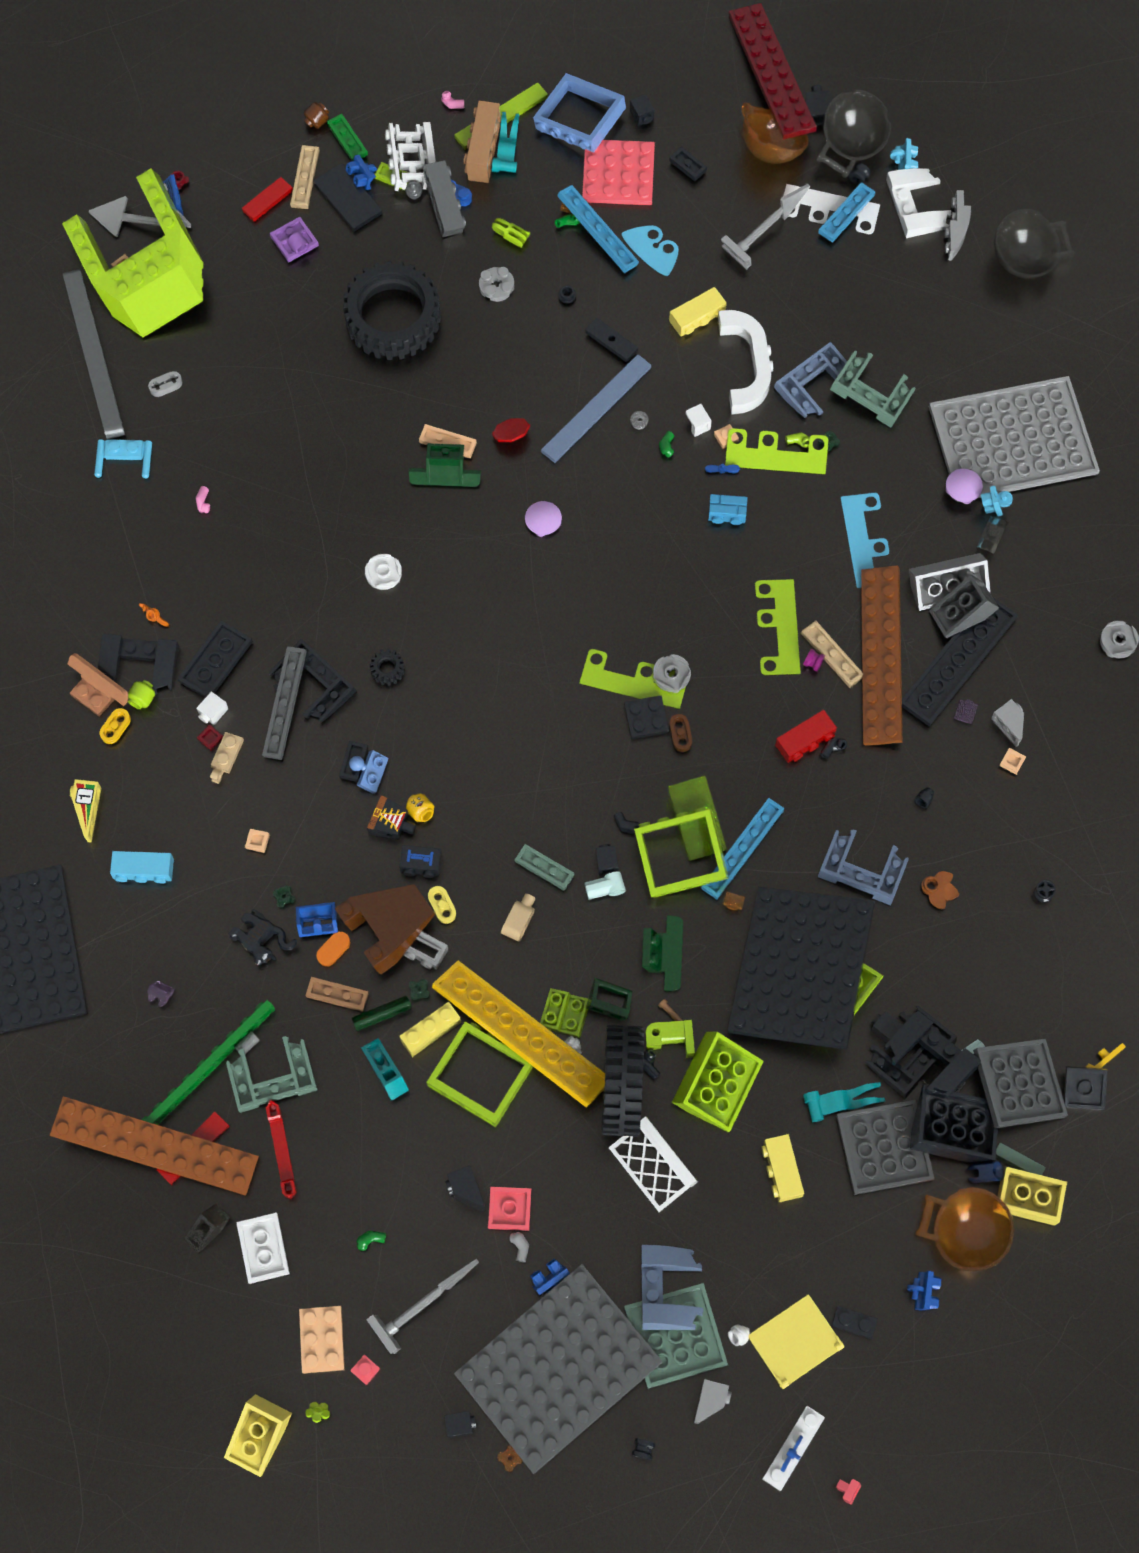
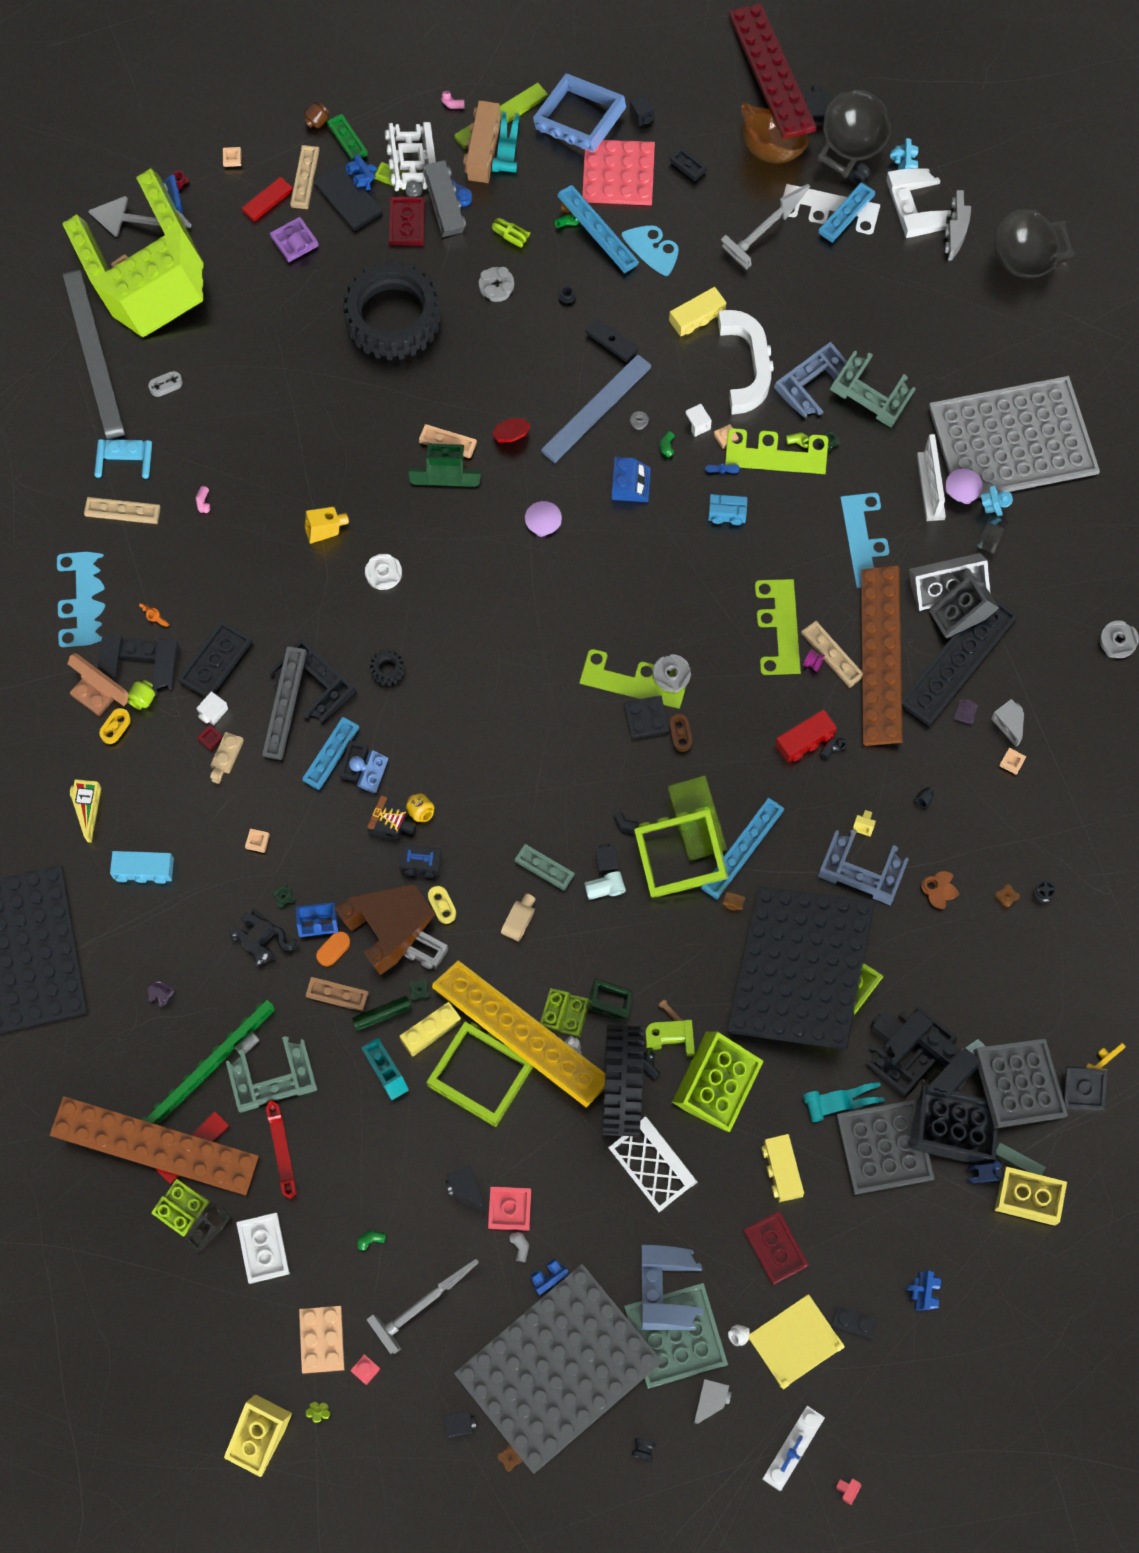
(83, 606): none -> medium azure piece
(122, 510): none -> tan tile
(180, 1207): none -> lime slope
(232, 156): none -> light nougat plate
(323, 523): none -> yellow torso
(330, 753): none -> dark azure plate
(406, 221): none -> dark red tile
(630, 480): none -> blue slope
(664, 952): dark green plate -> none
(776, 1248): none -> dark red tile
(864, 824): none -> light yellow tile
(931, 481): none -> white fence
(970, 1228): clear orange windscreen -> none
(1007, 901): none -> clear orange plate

